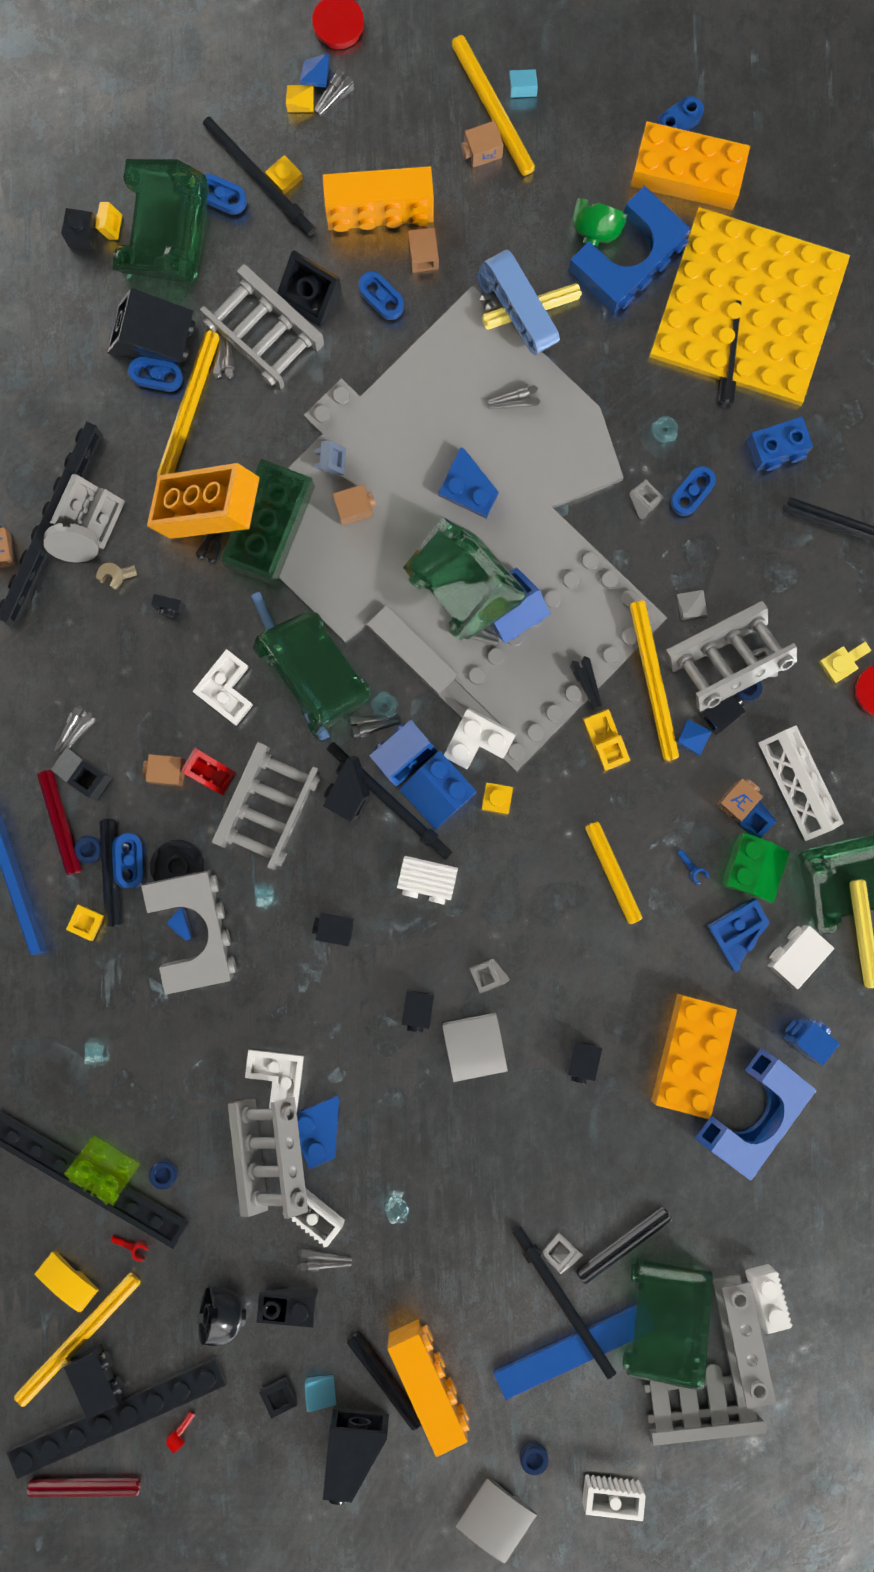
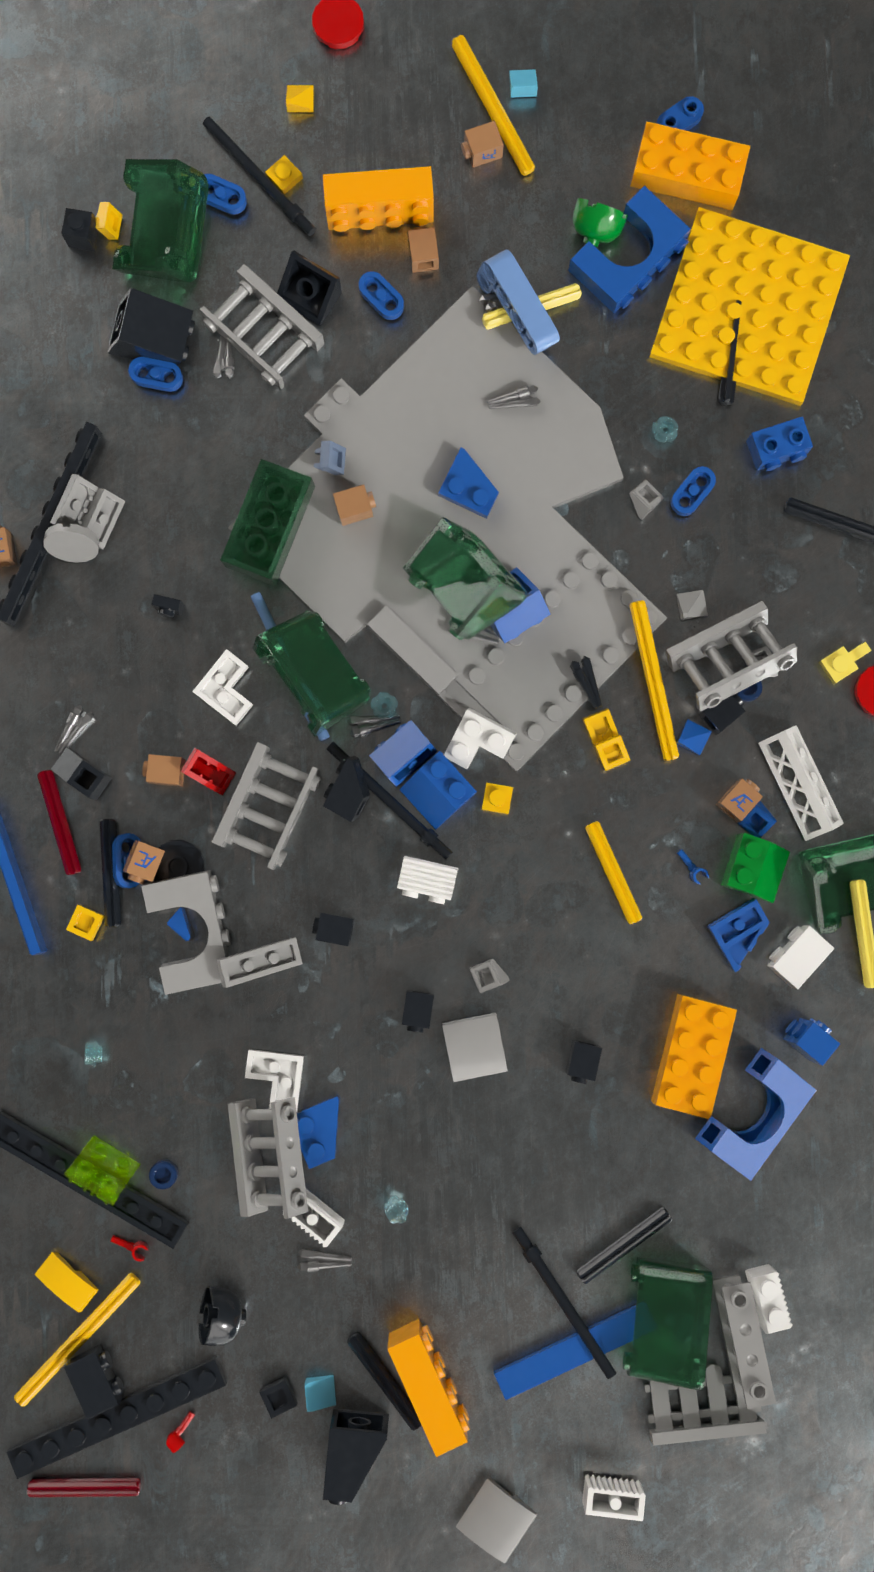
(88, 849): dark blue tile -> none
(118, 575): dark tan piece -> none
(143, 862): none -> medium nougat brick
(189, 403): yellow axle -> none
(203, 501): light orange brick -> none
(210, 545): black piece -> none
(259, 962): none -> light grey plate
(263, 895): clear light blue plate -> none
(288, 1307): black slope -> none
(316, 71): blue slope -> none
(334, 90): flat silver piece -> none
(534, 1459): dark blue tile -> none
(561, 1253): light grey slope -> none

